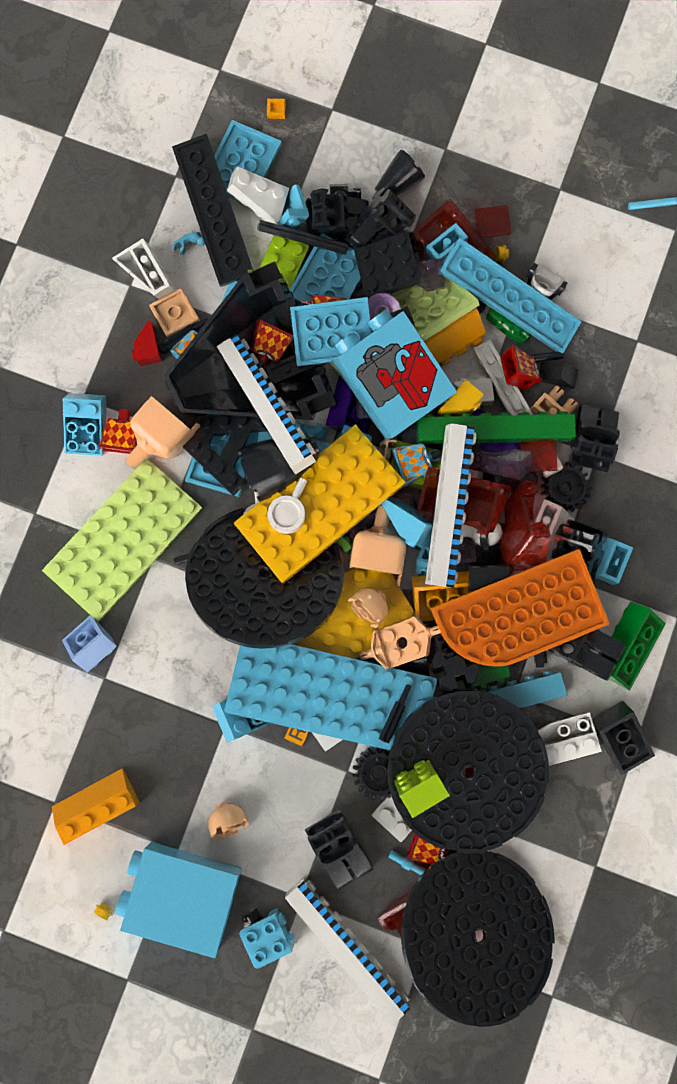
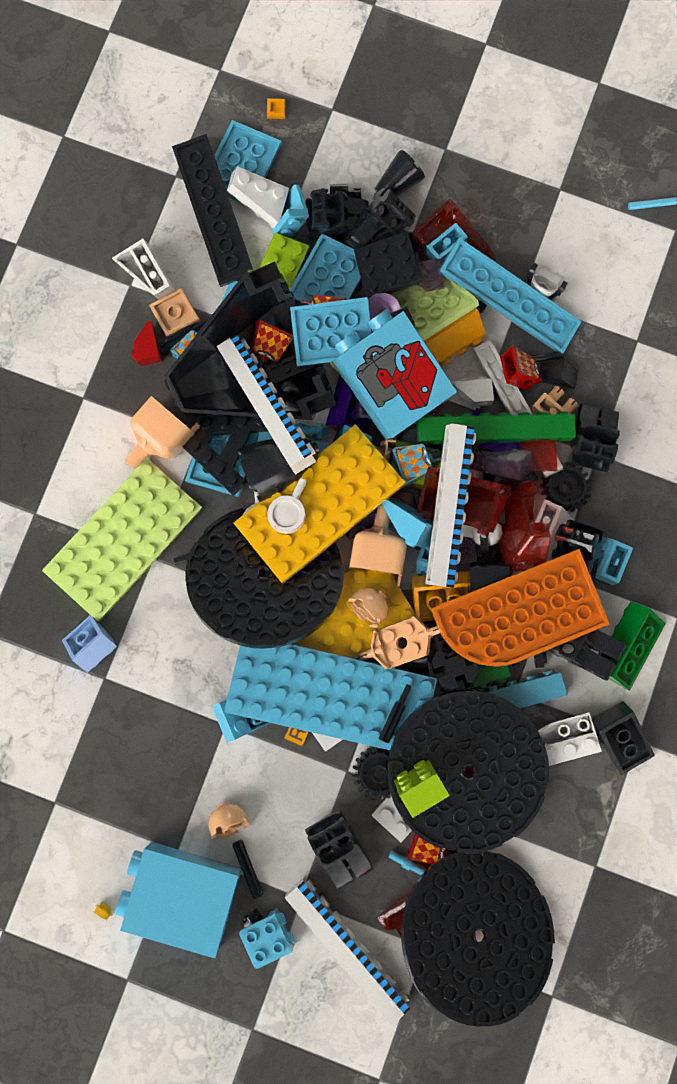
(84, 423): medium azure slope -> none
(94, 806): light orange slope -> none
(118, 434): torso -> none
(194, 237): medium azure piece -> none
(247, 869): none -> black axle
(302, 237): black axle -> none
(344, 543): bright green plate -> none
(463, 401): yellow slope -> none
(492, 221): clear red piece -> none
(501, 253): yellow plate -> none
(507, 327): green hinge -> none

